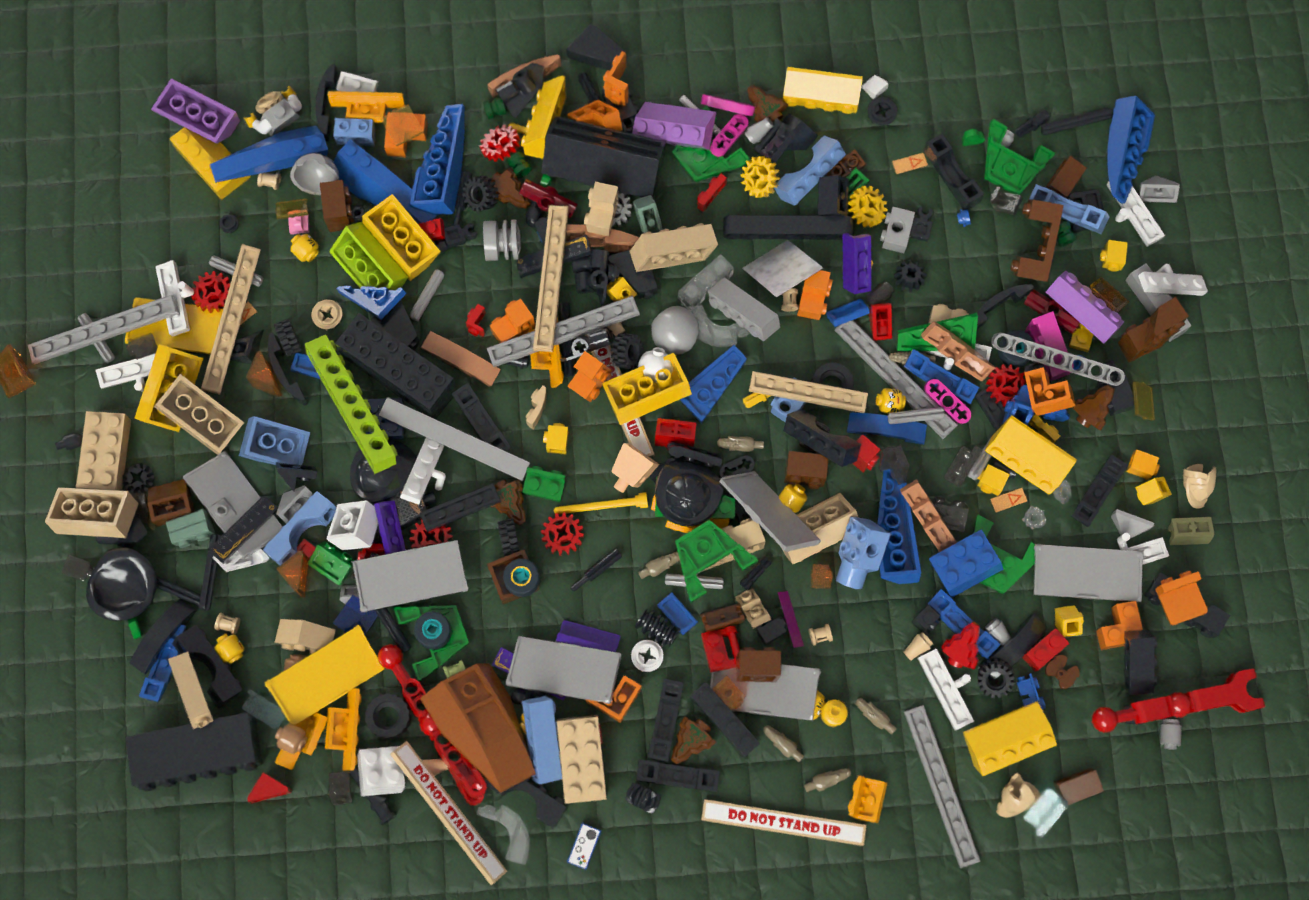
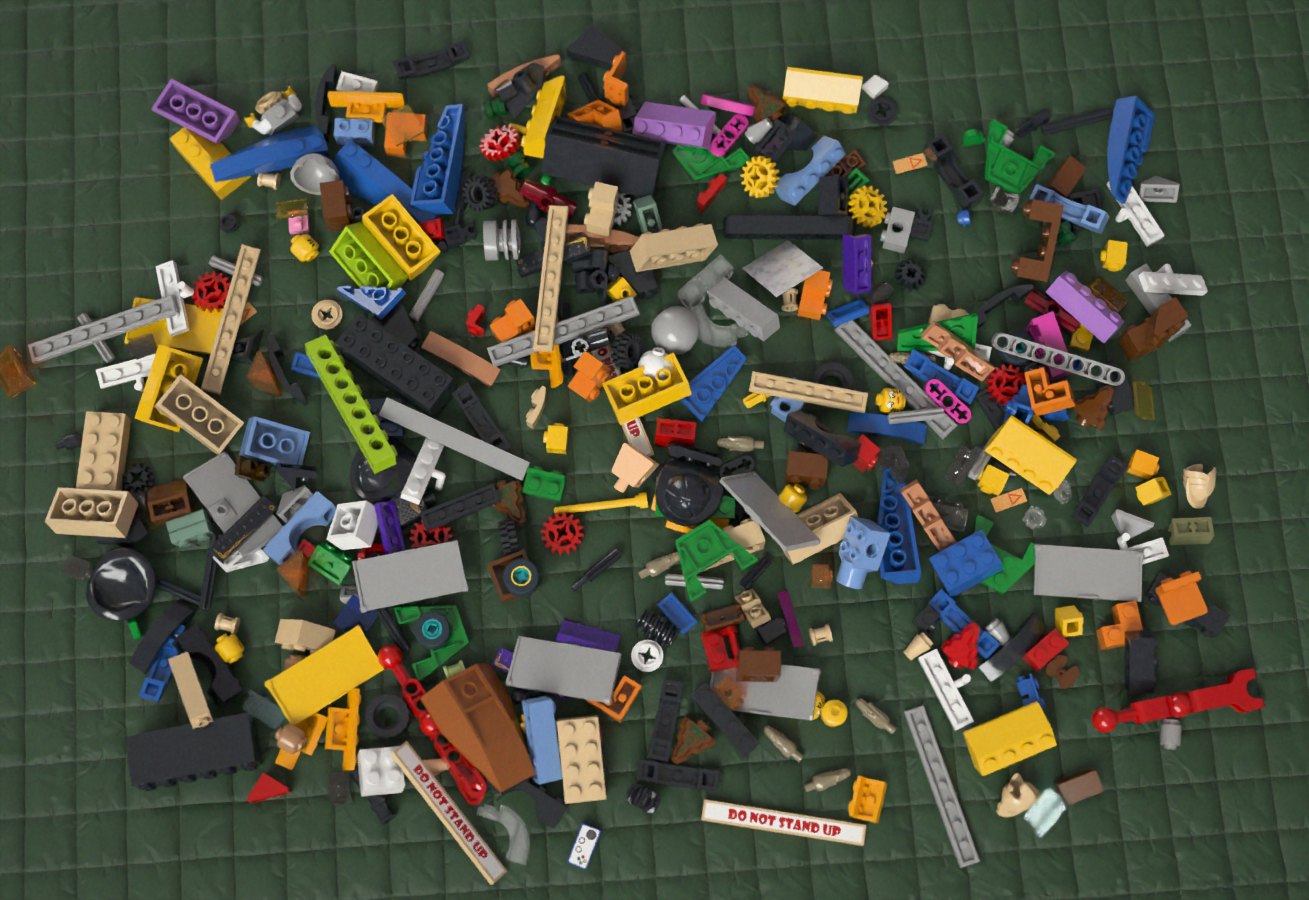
(251, 469): none -> dark brown hips
(287, 337): black tyre -> none
(431, 63): none -> black slope
(995, 666): black tyre -> none

